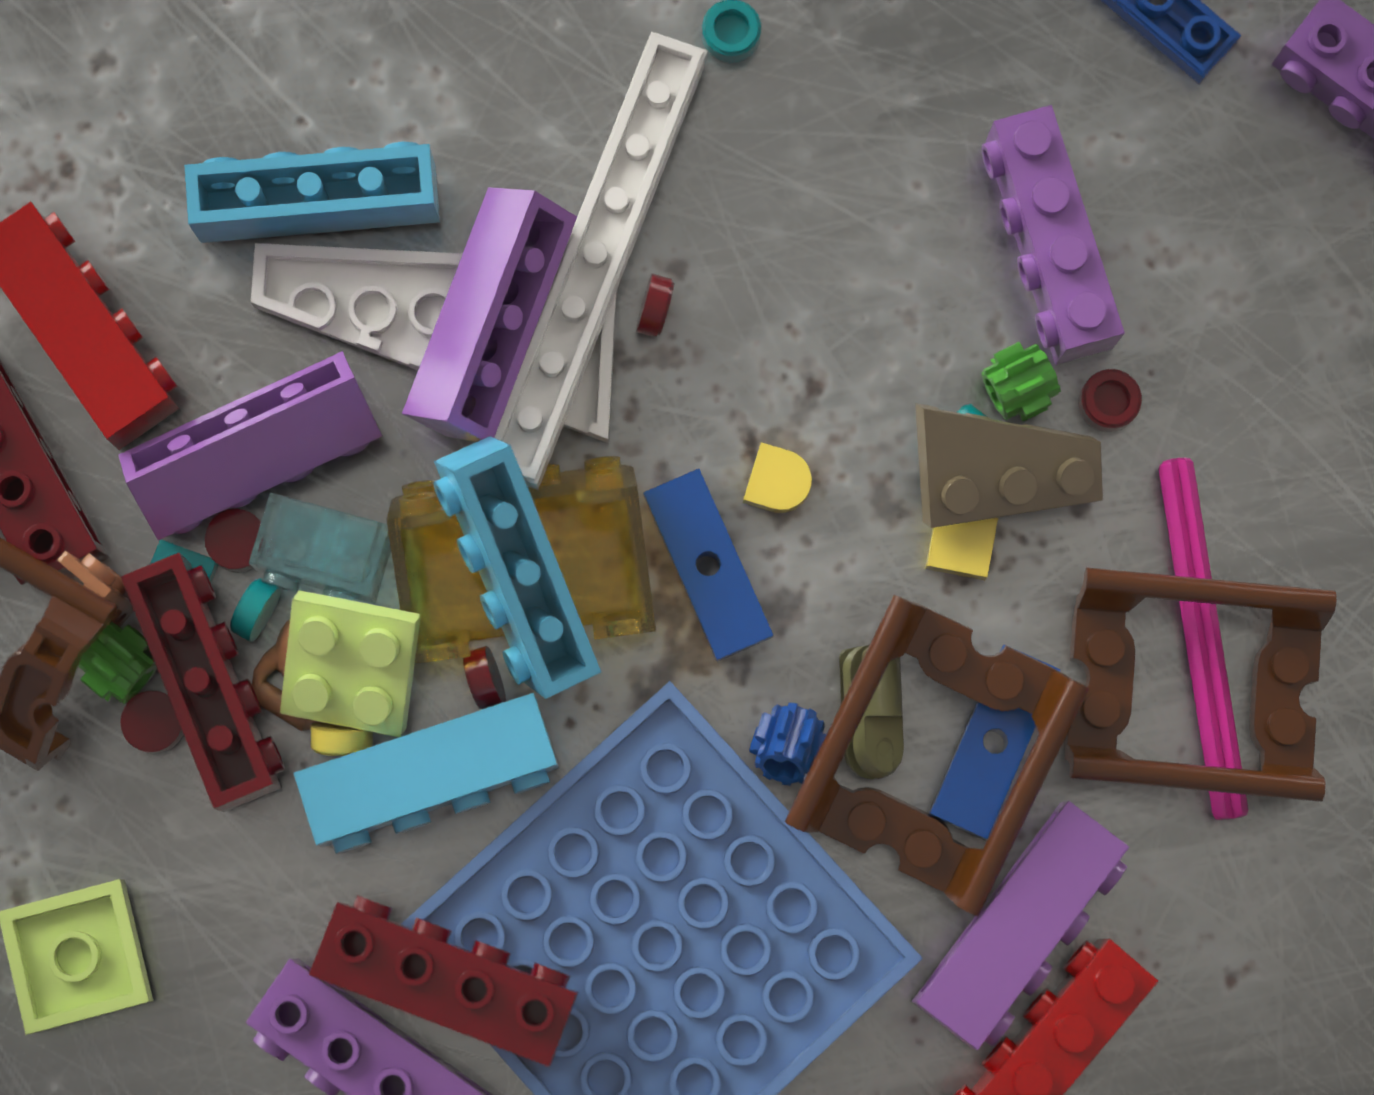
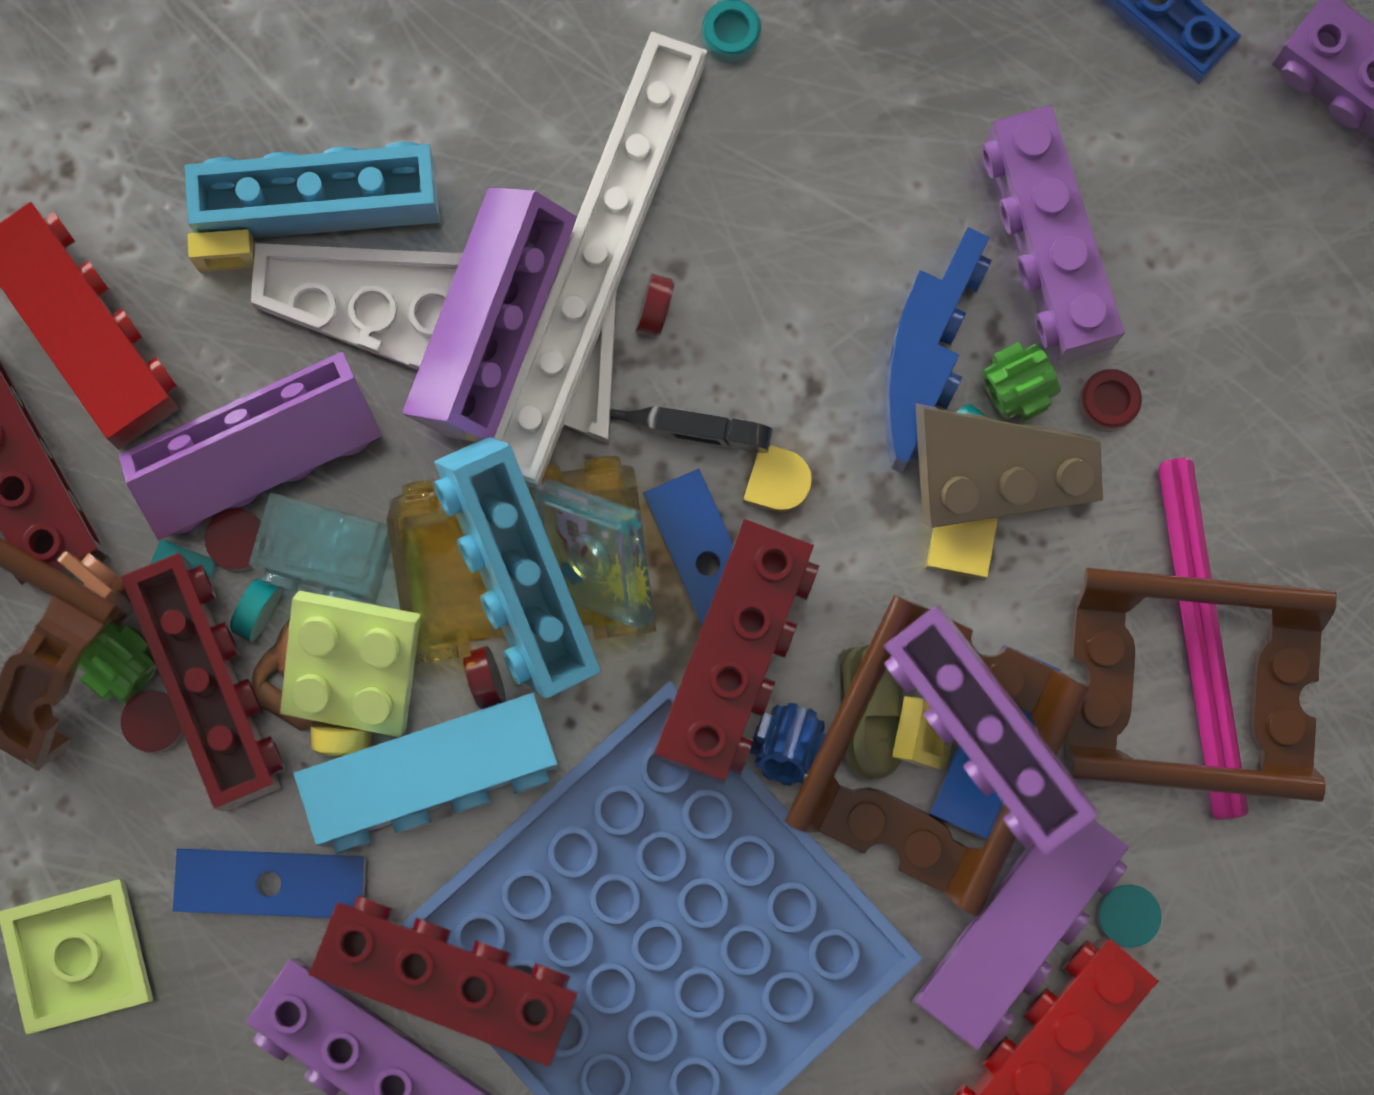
(221, 250): none -> light yellow tile
(233, 882): none -> blue tile
(598, 551): none -> clear light blue tile
(699, 428): none -> black piece
(734, 652): none -> dark red brick
(916, 738): none -> light yellow tile
(917, 364): none -> blue slope
(992, 731): none -> medium lavender brick
(1128, 916): none -> teal tile

